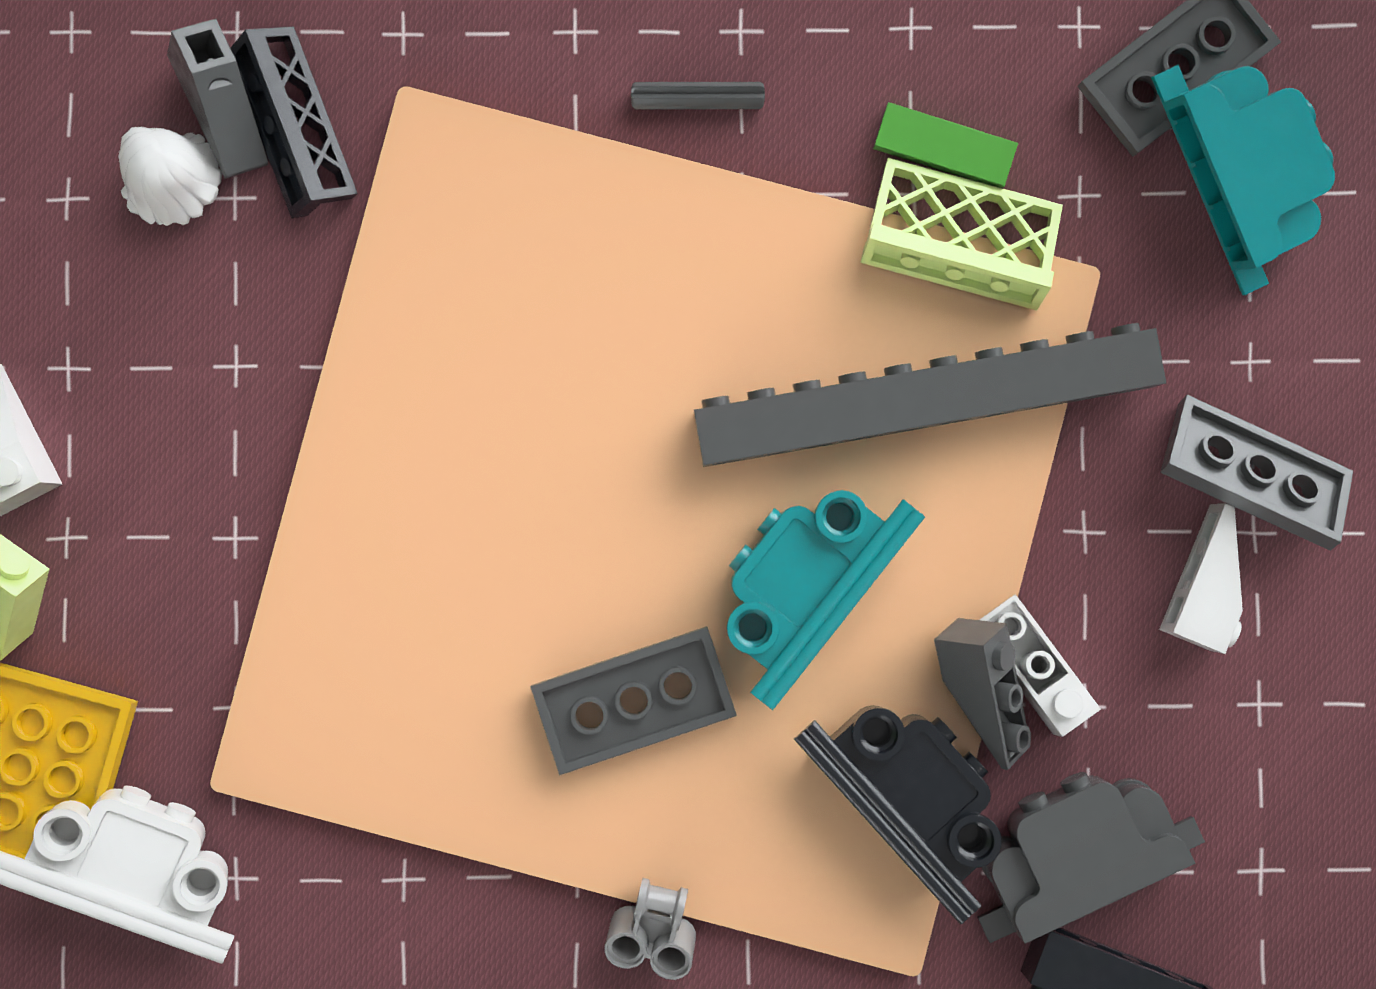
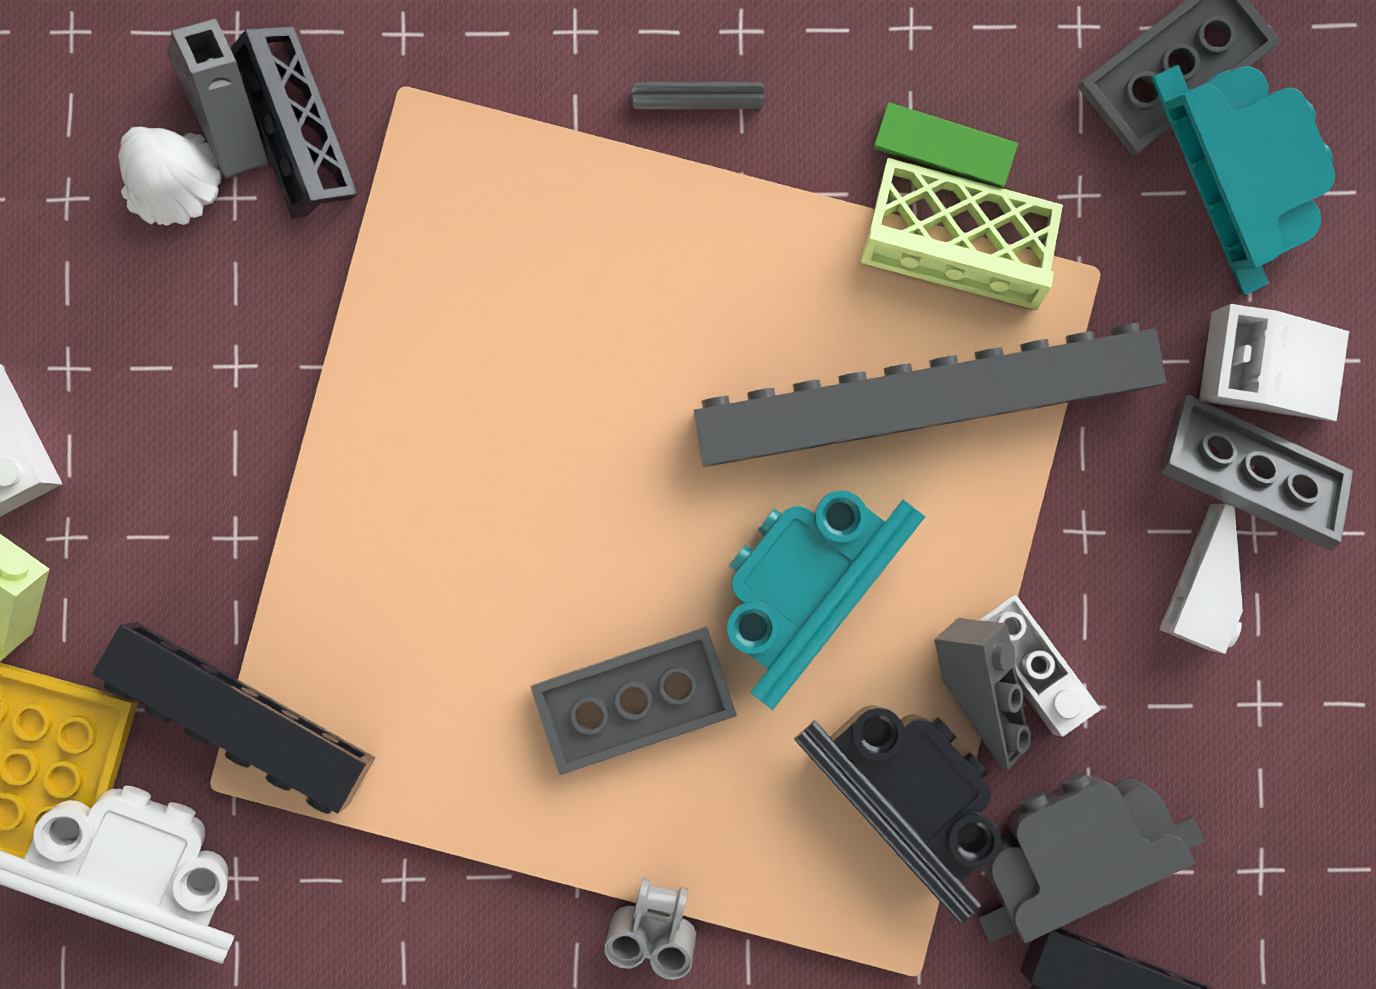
(233, 717): none -> black brick
(1273, 363): none -> white slope

